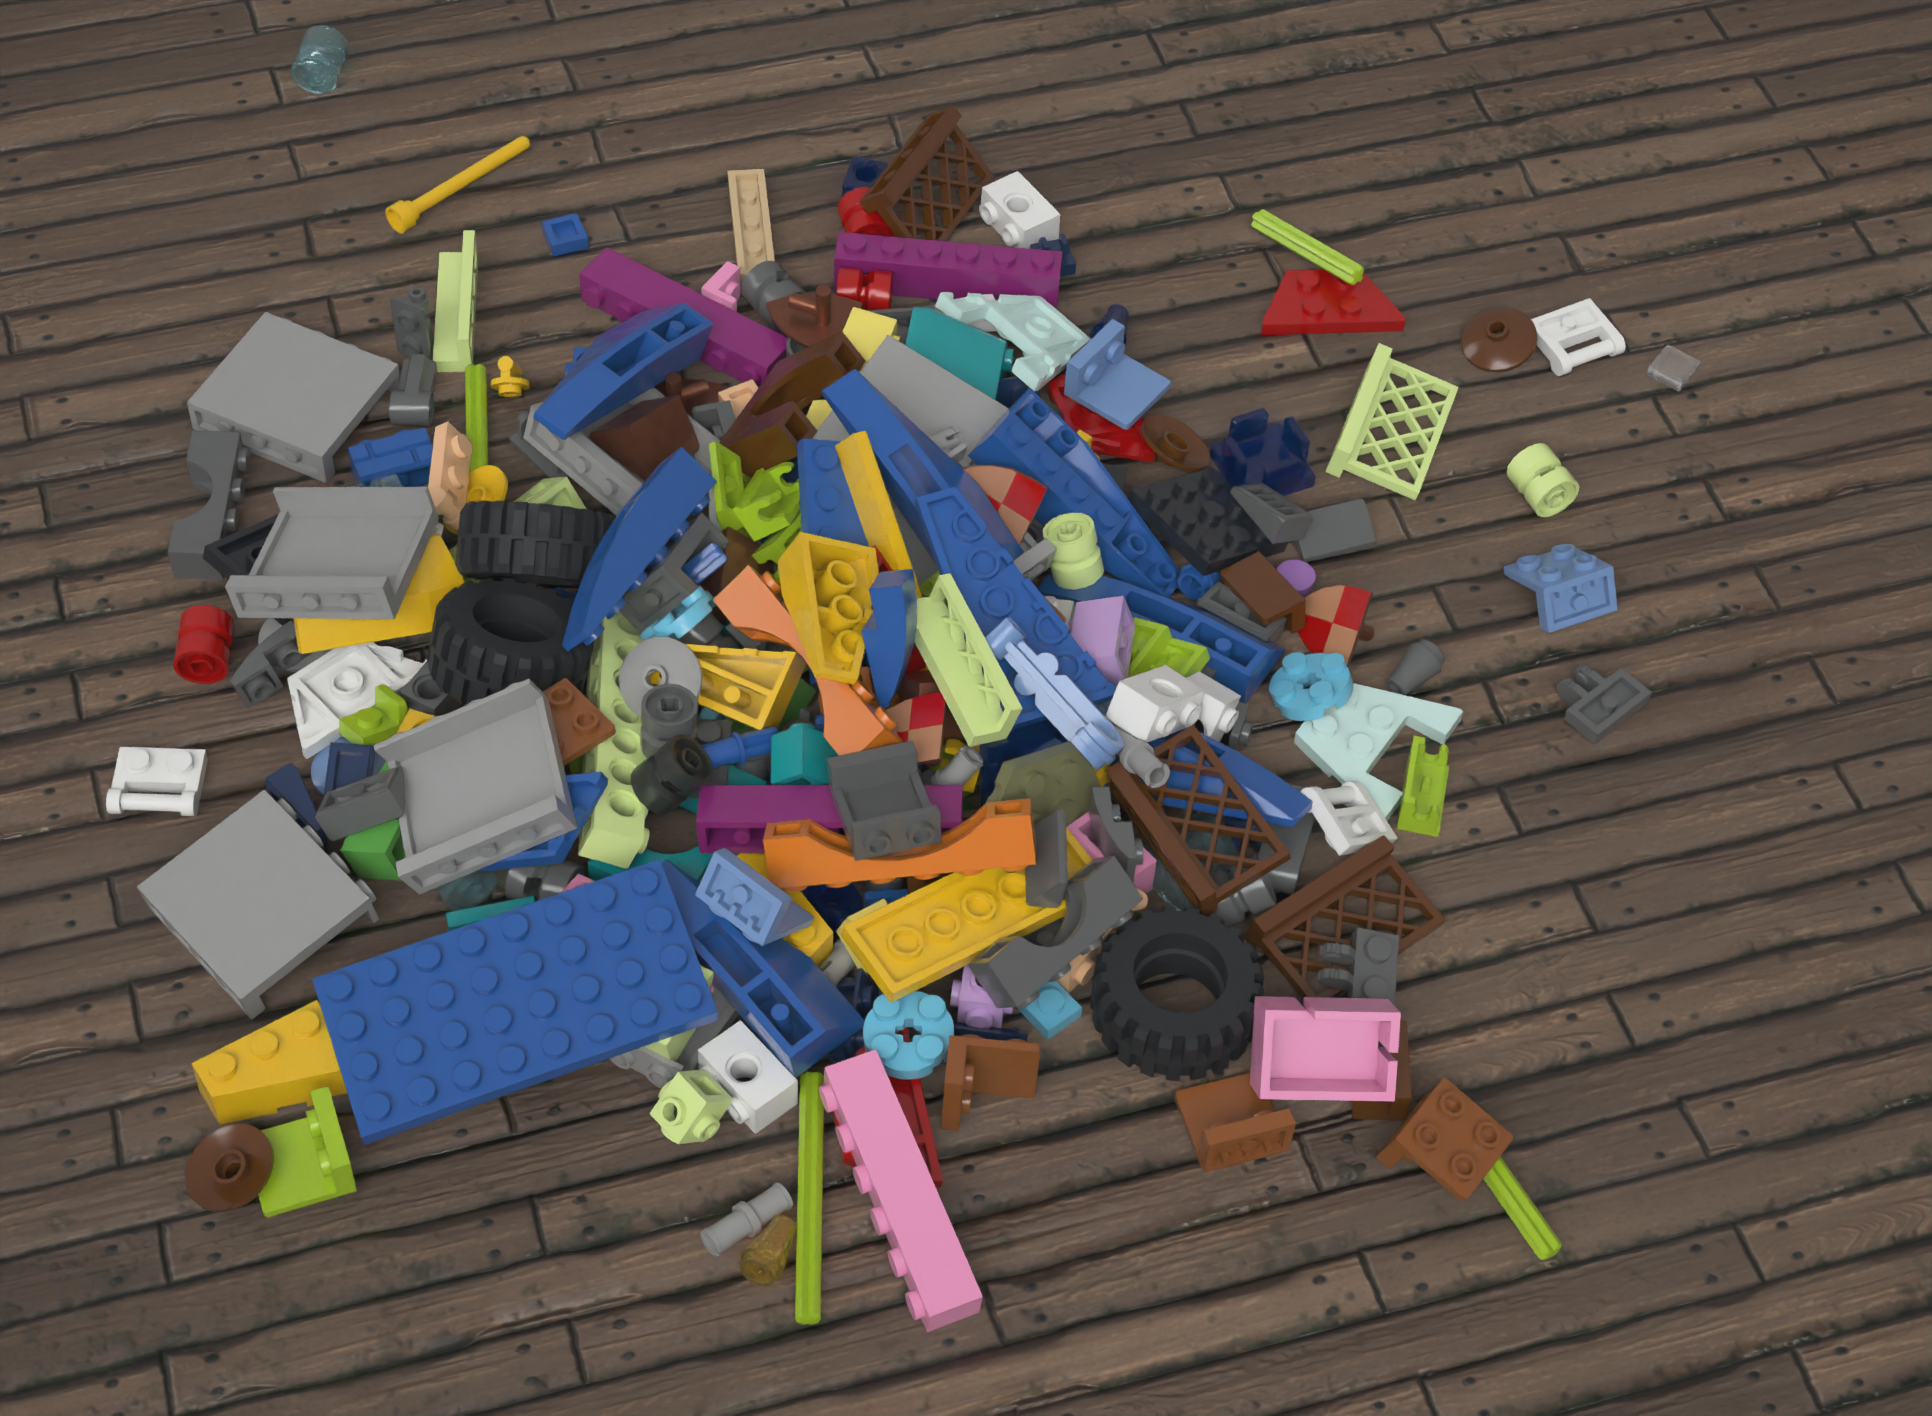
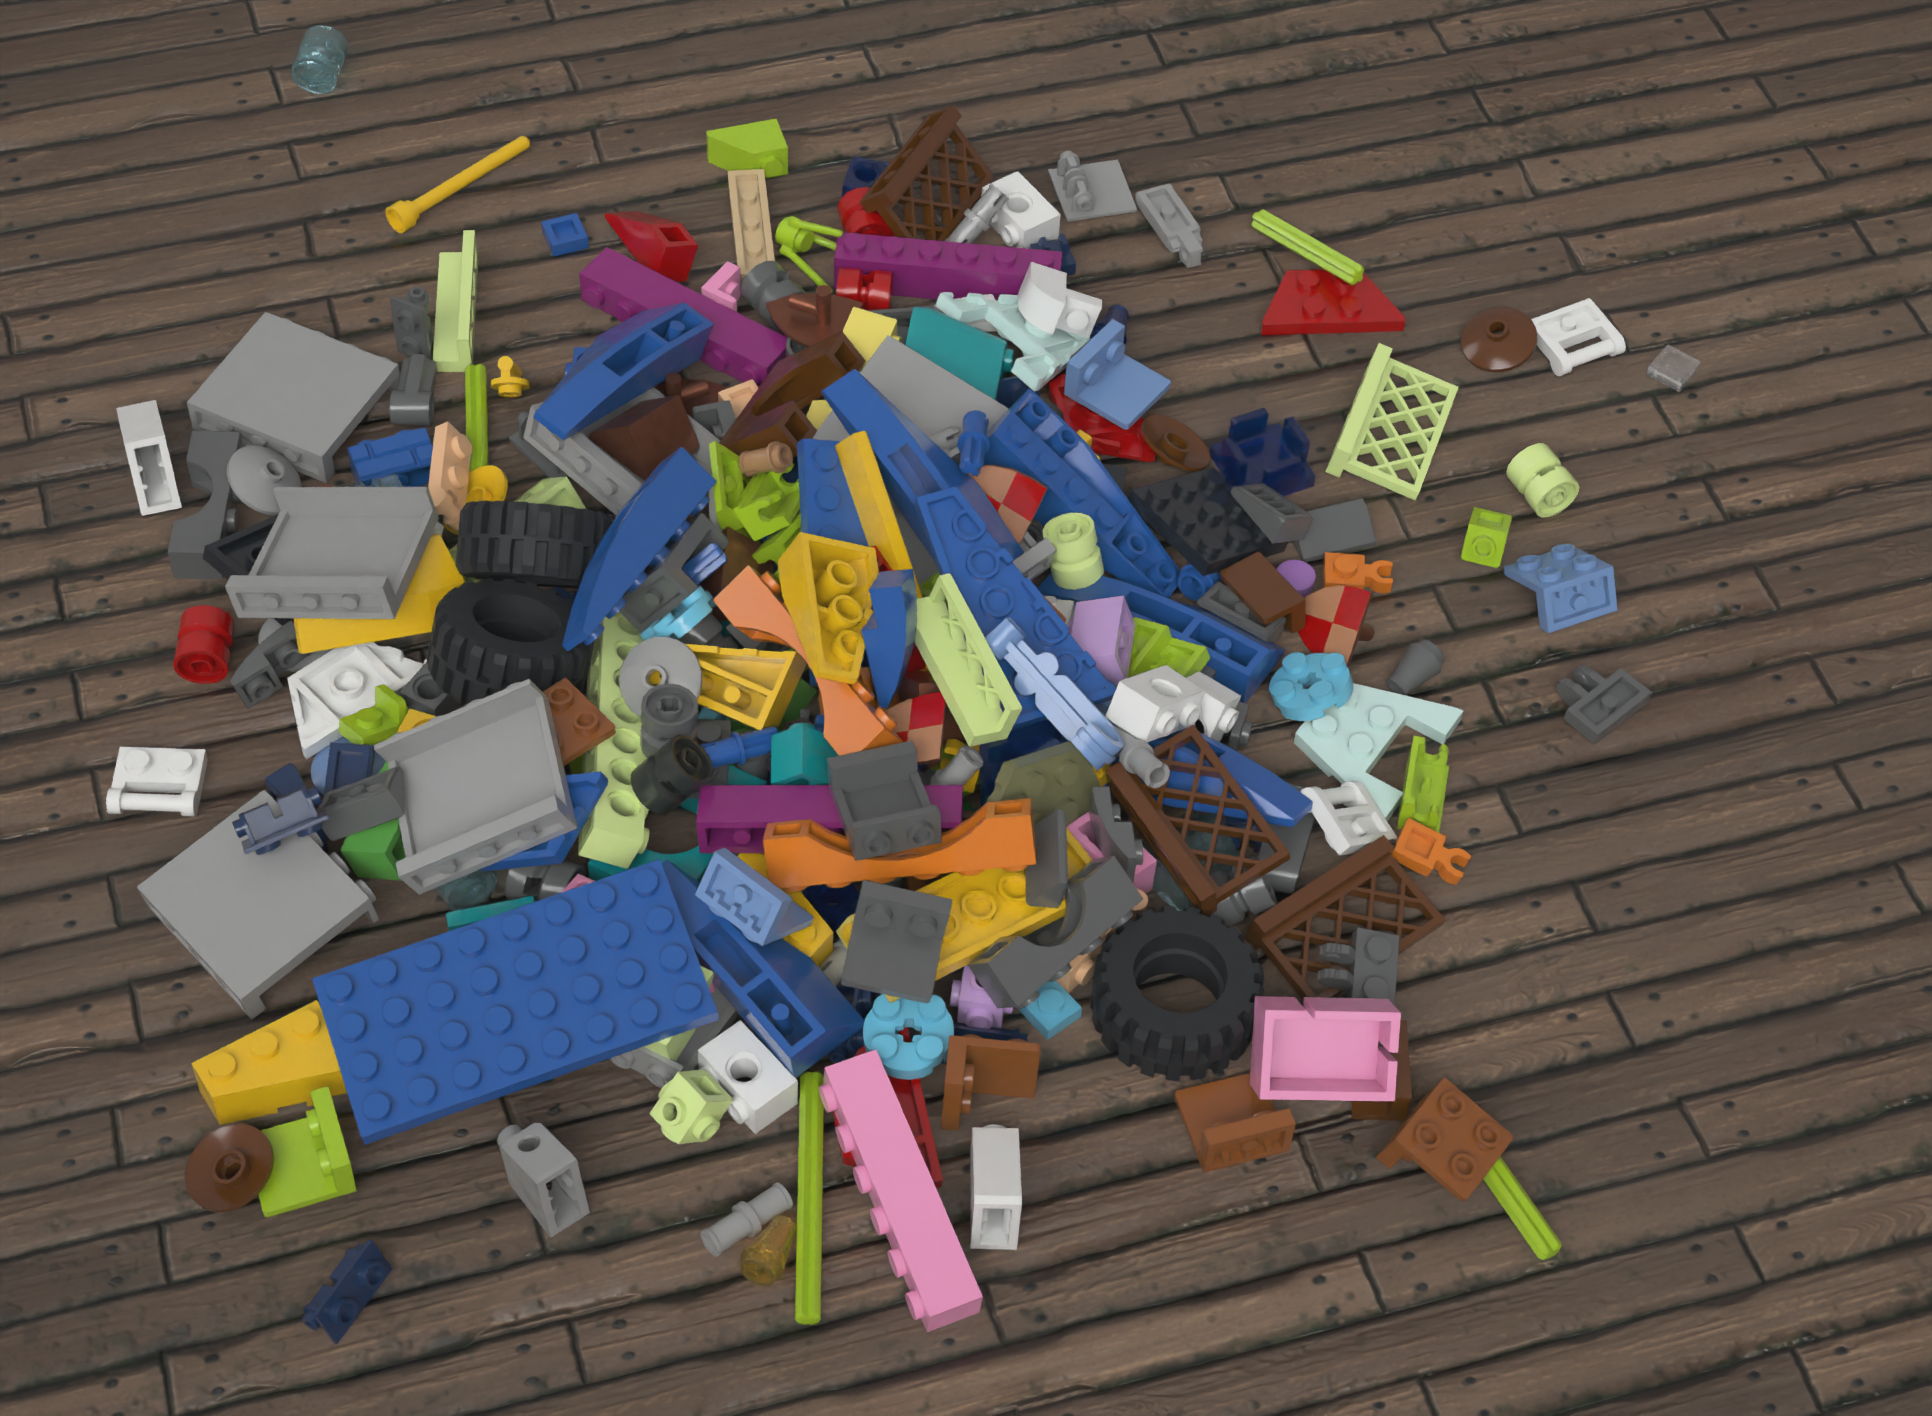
(148, 458): none -> white slope
(256, 472): none -> light grey dish
(266, 830): none -> hinge
(355, 1283): none -> dark blue hinge
(534, 1159): none -> light grey torso
(656, 242): none -> red slope
(749, 147): none -> lime slope
(774, 458): none -> medium nougat pin
(798, 236): none -> lime plant
(896, 941): none -> dark grey bracket
(973, 442): none -> blue axle
(979, 216): none -> light grey pin
(995, 1188): none -> white slope
(1050, 305): none -> white brick
(1090, 188): none -> light grey hinge
(1172, 222): none -> light grey hinge
(1353, 572): none -> orange plate
(1423, 851): none -> orange plate
(1486, 537): none -> lime bracket

